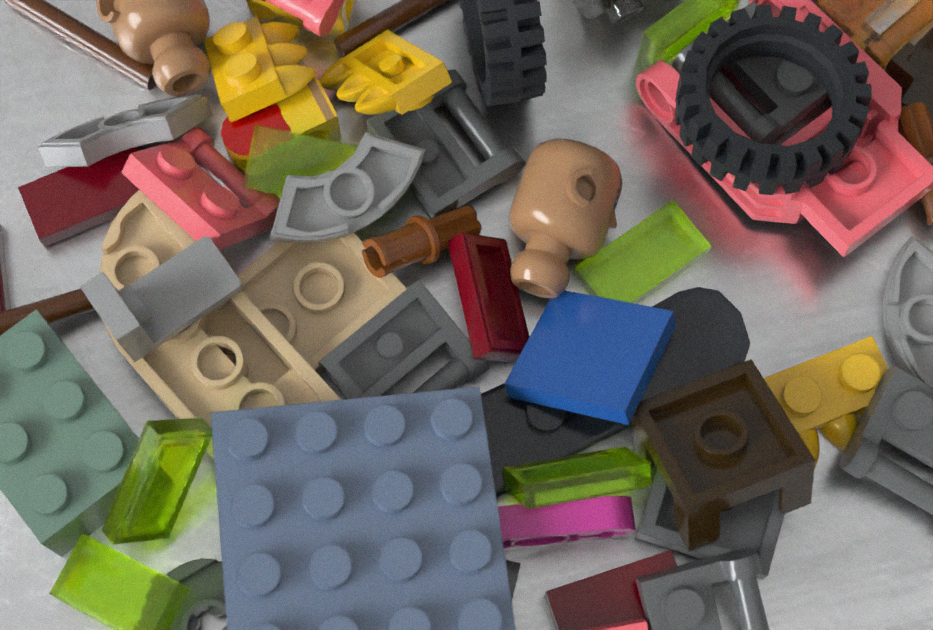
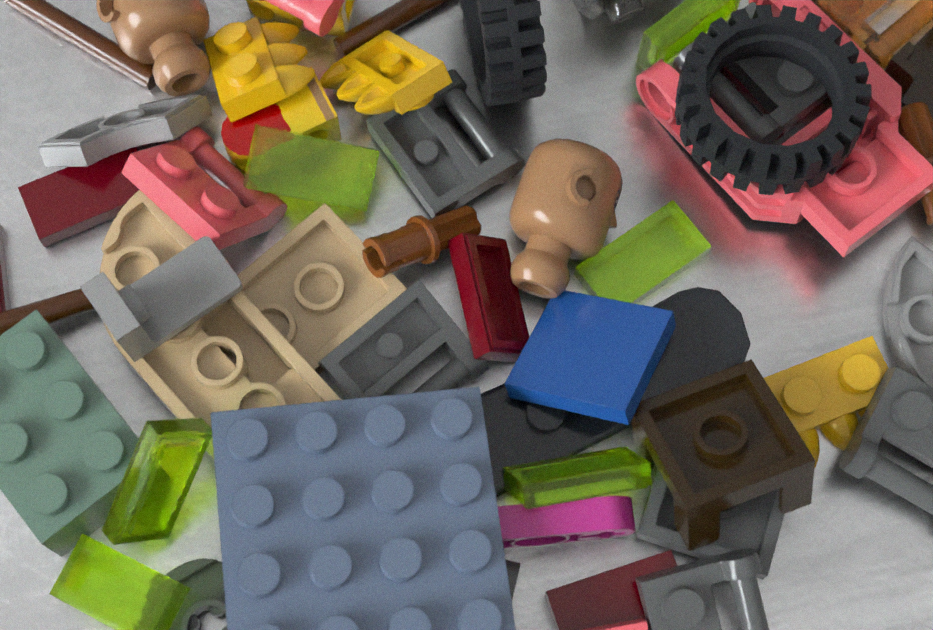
(349, 196): light grey tile -> none

